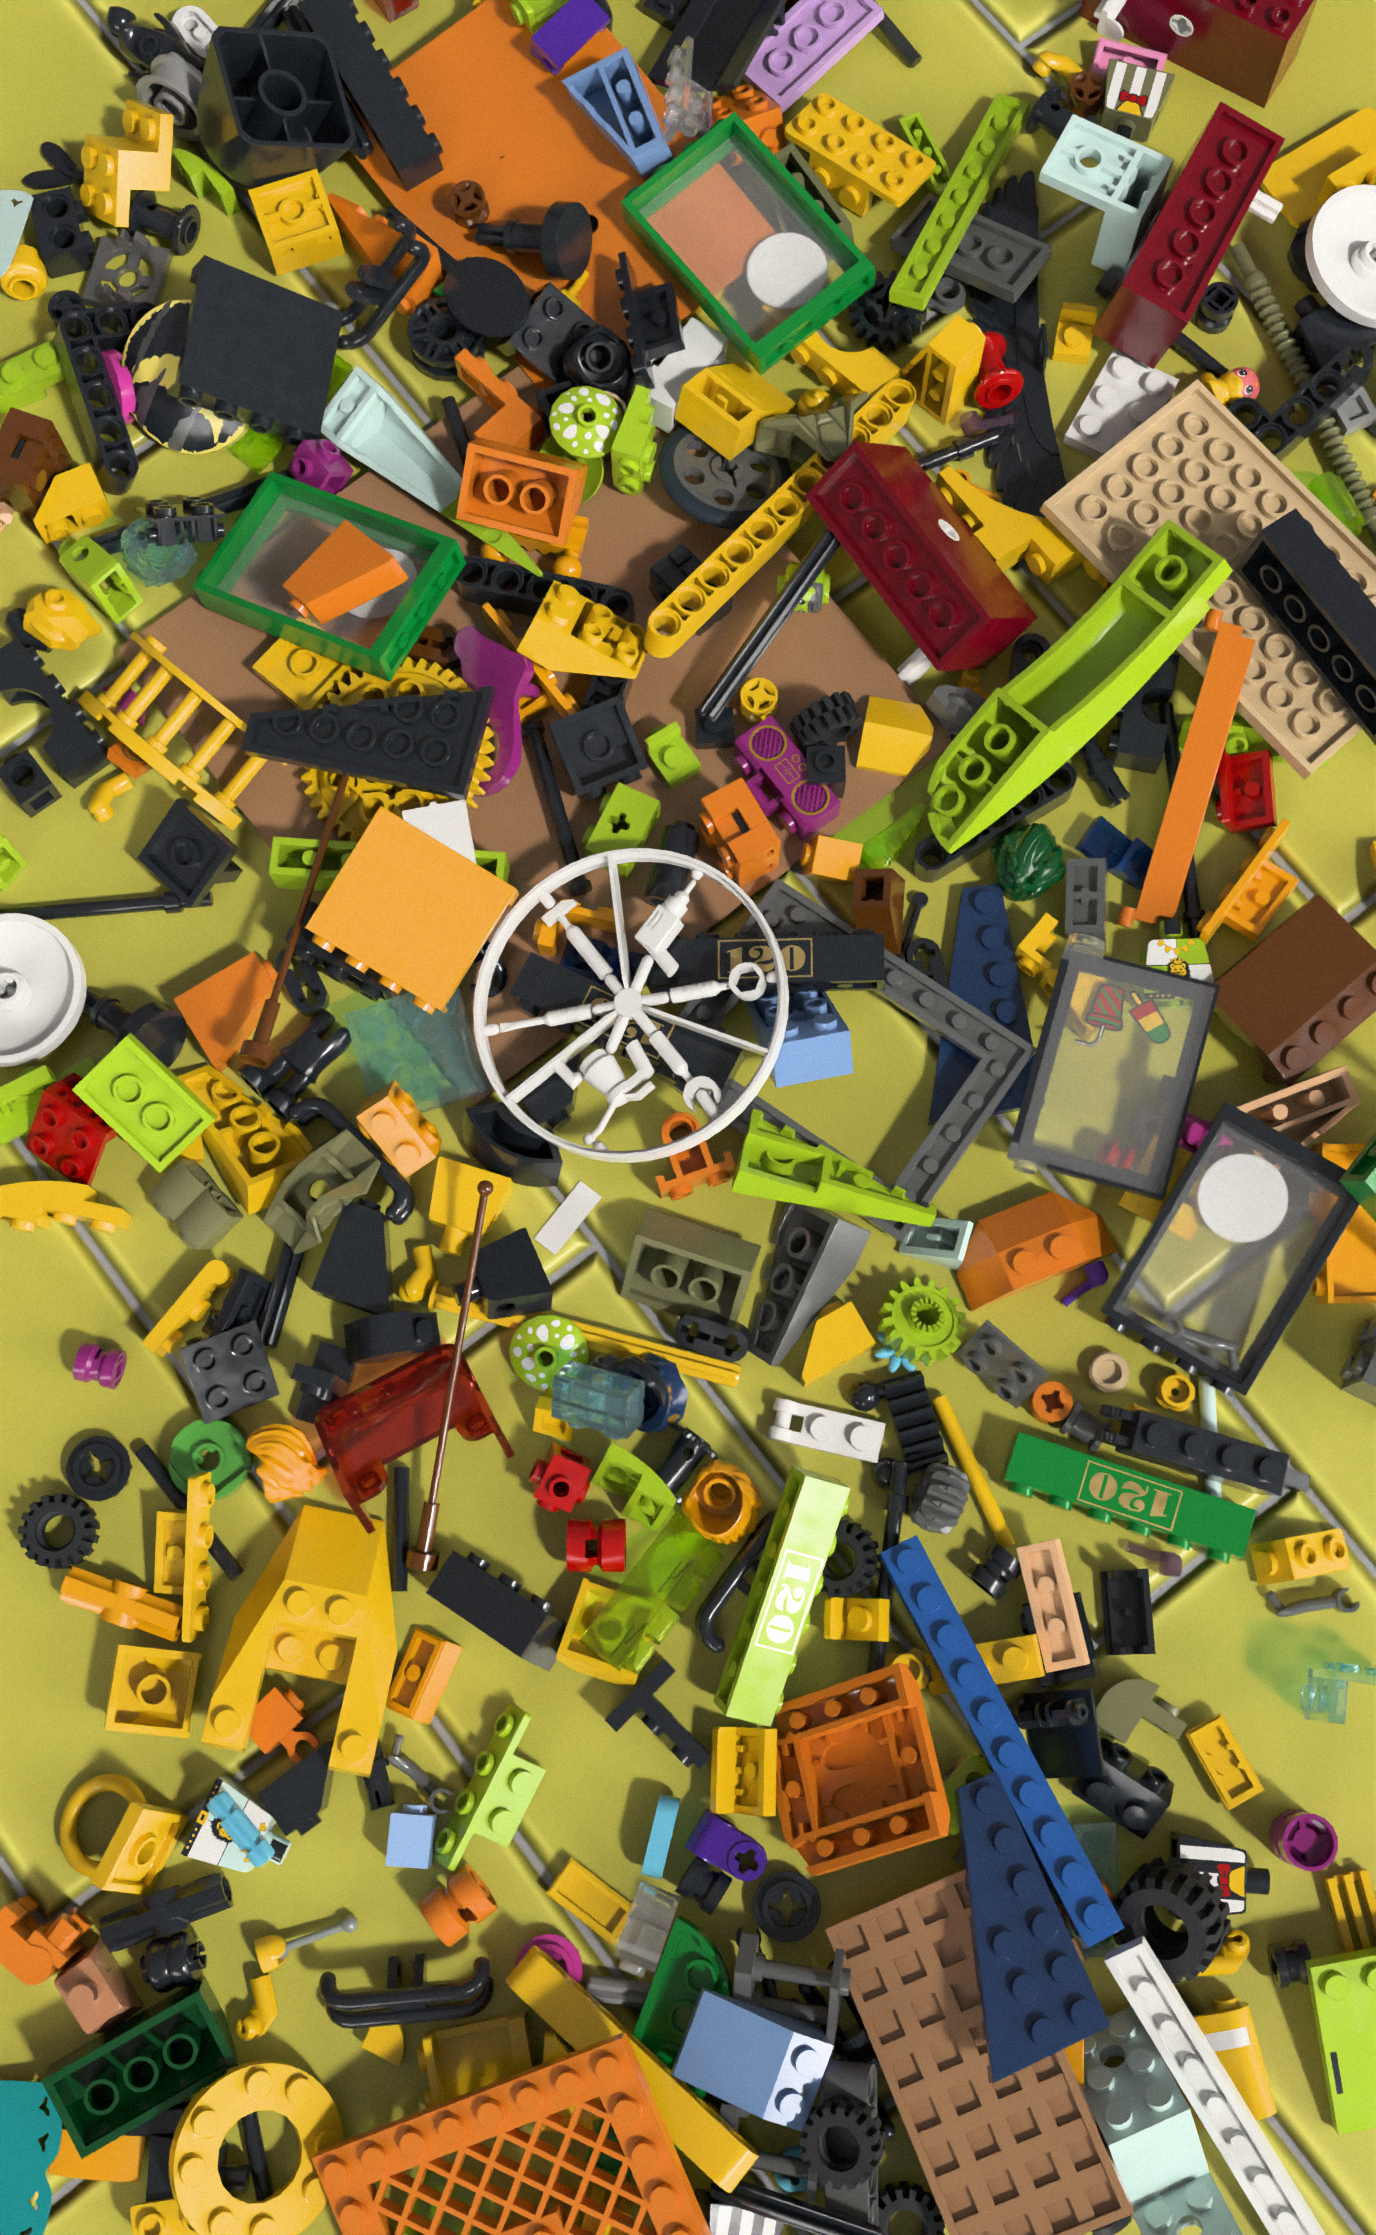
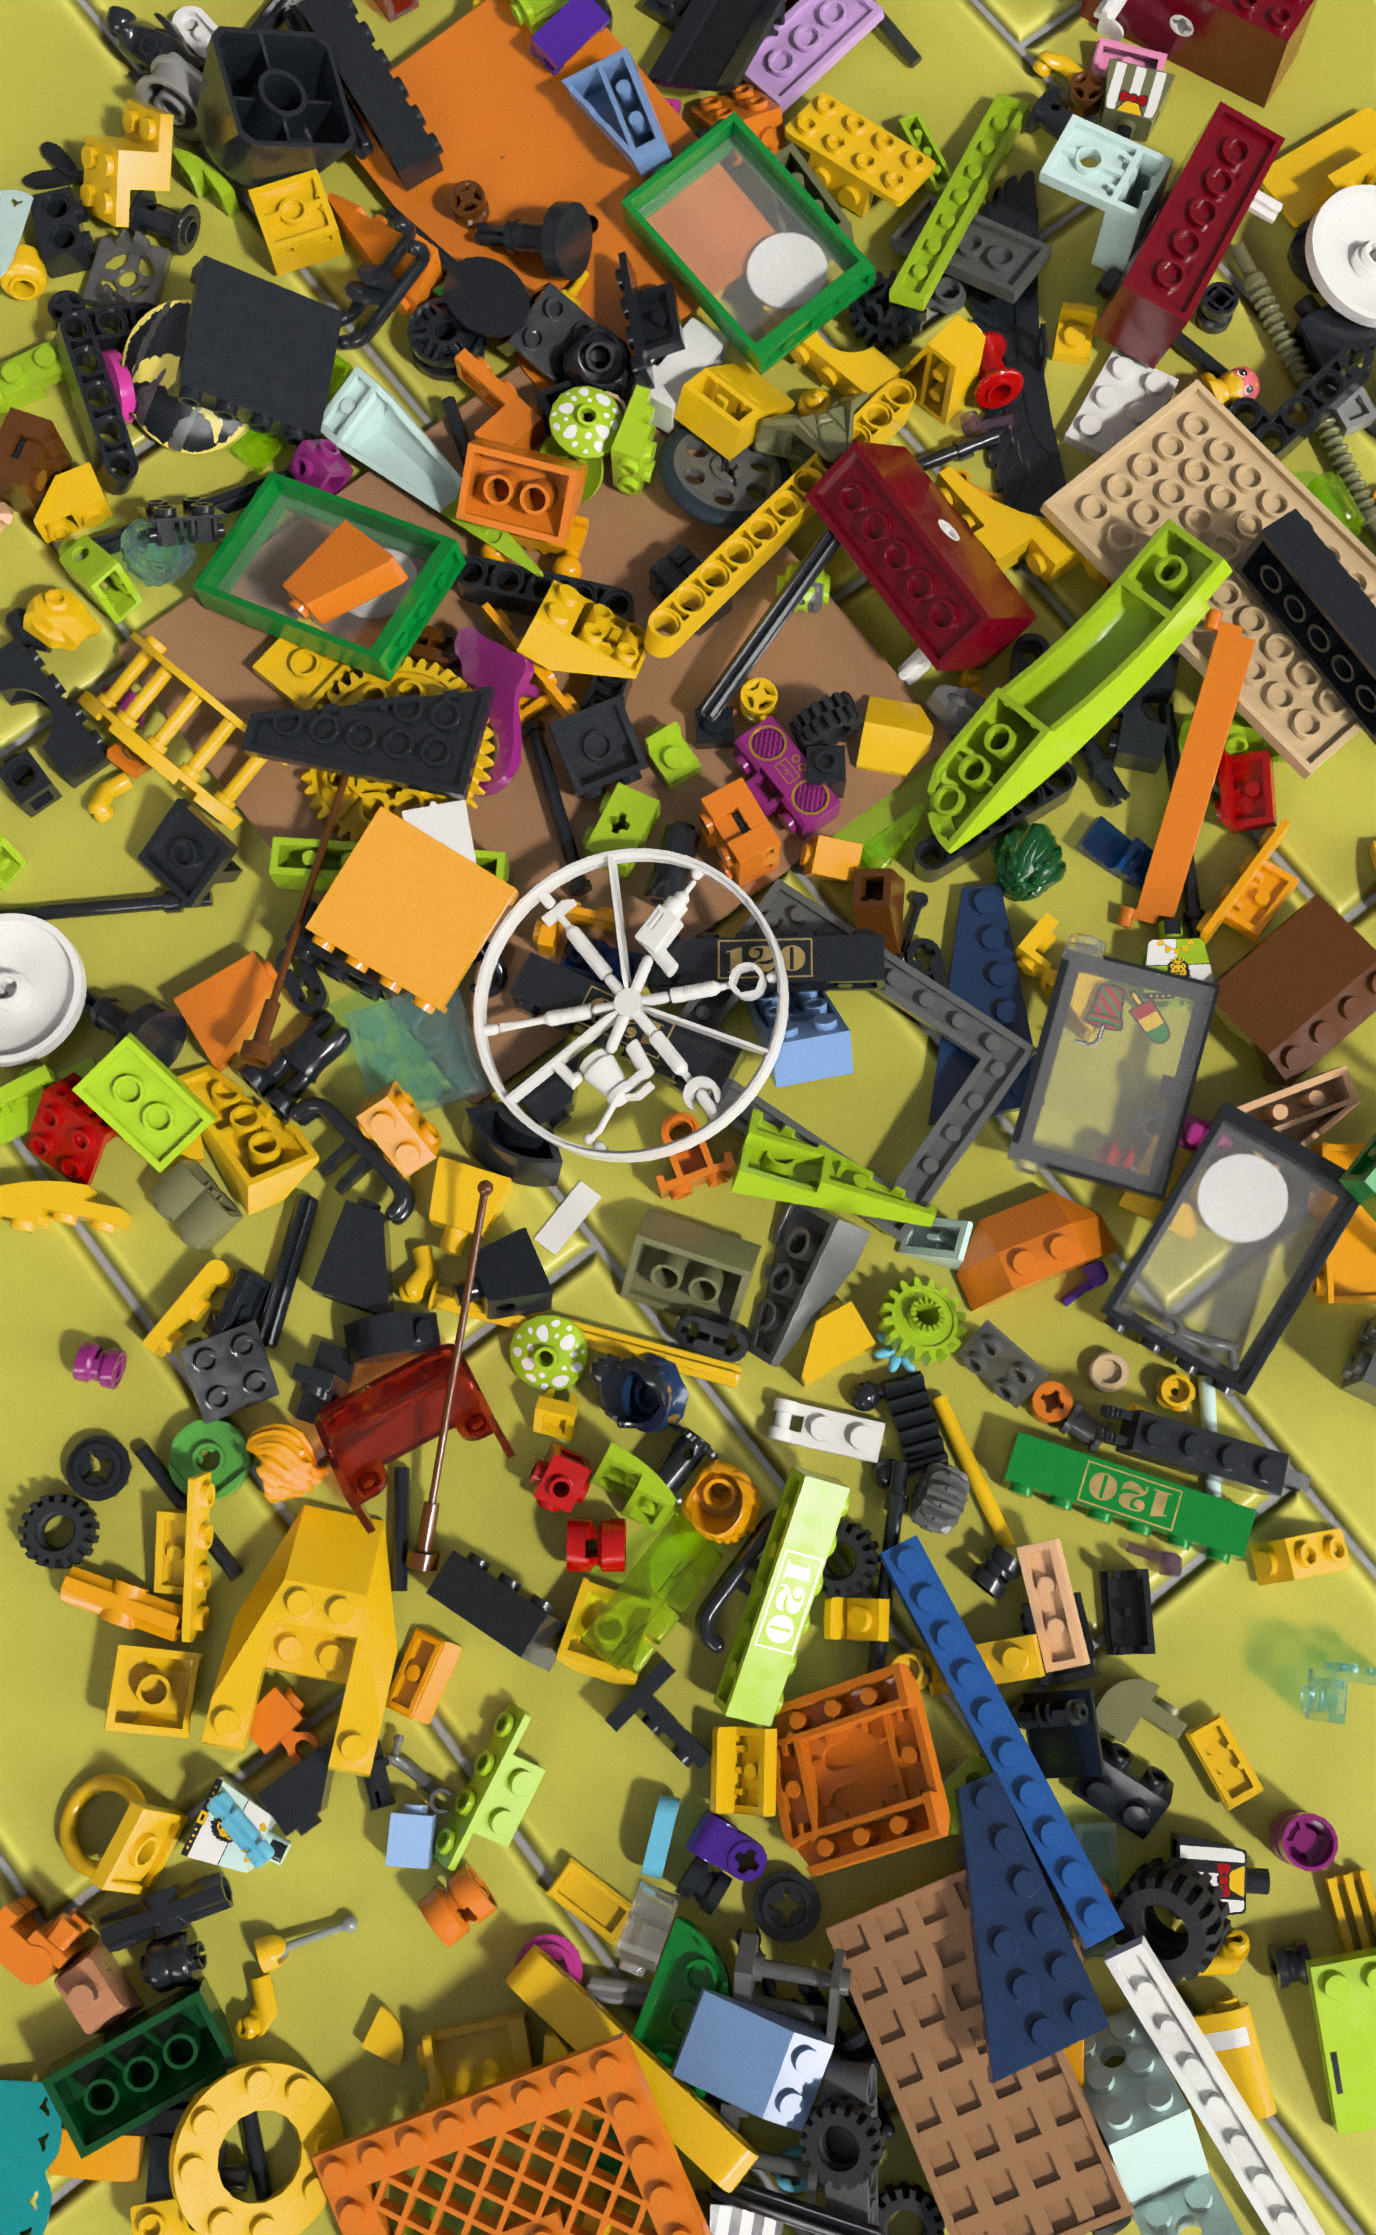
(339, 1162): olive piece -> none
(408, 2004): black piece -> none
(598, 1400): clear light blue brick -> none
(686, 101): clear bracket -> none
(1086, 897): dark grey hinge -> none
(1312, 1604): dark grey piece -> none

